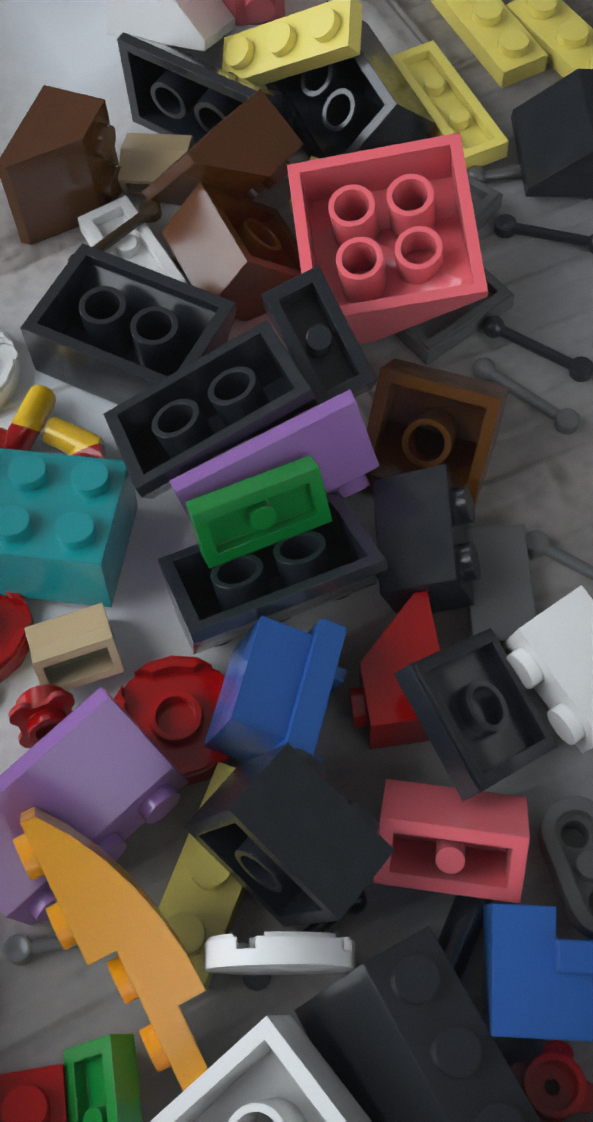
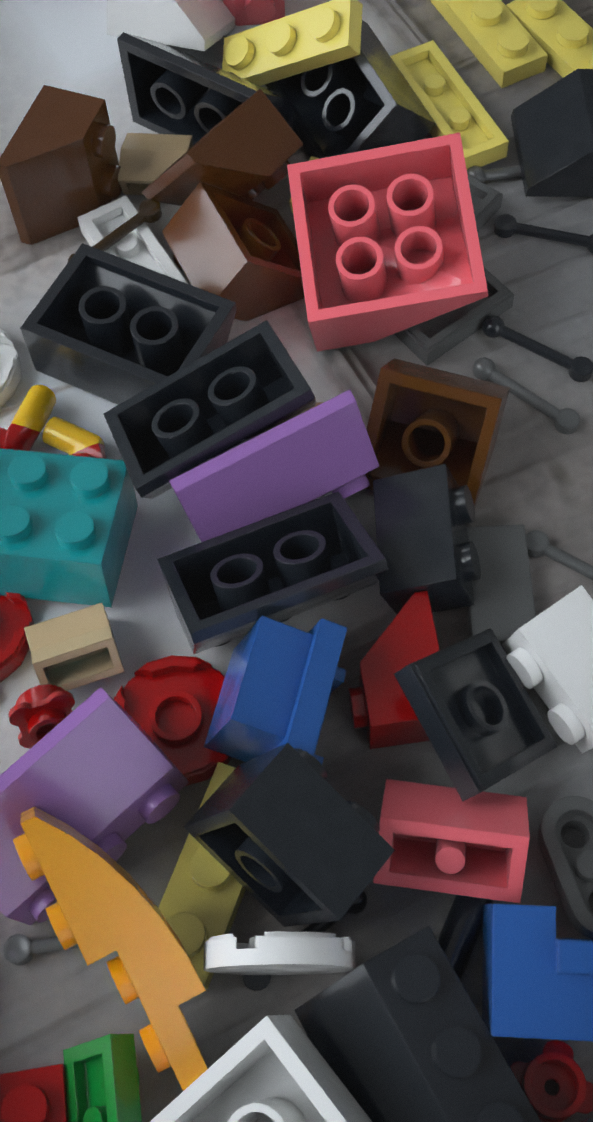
(259, 511): green plate -> none
(318, 336): black brick -> none

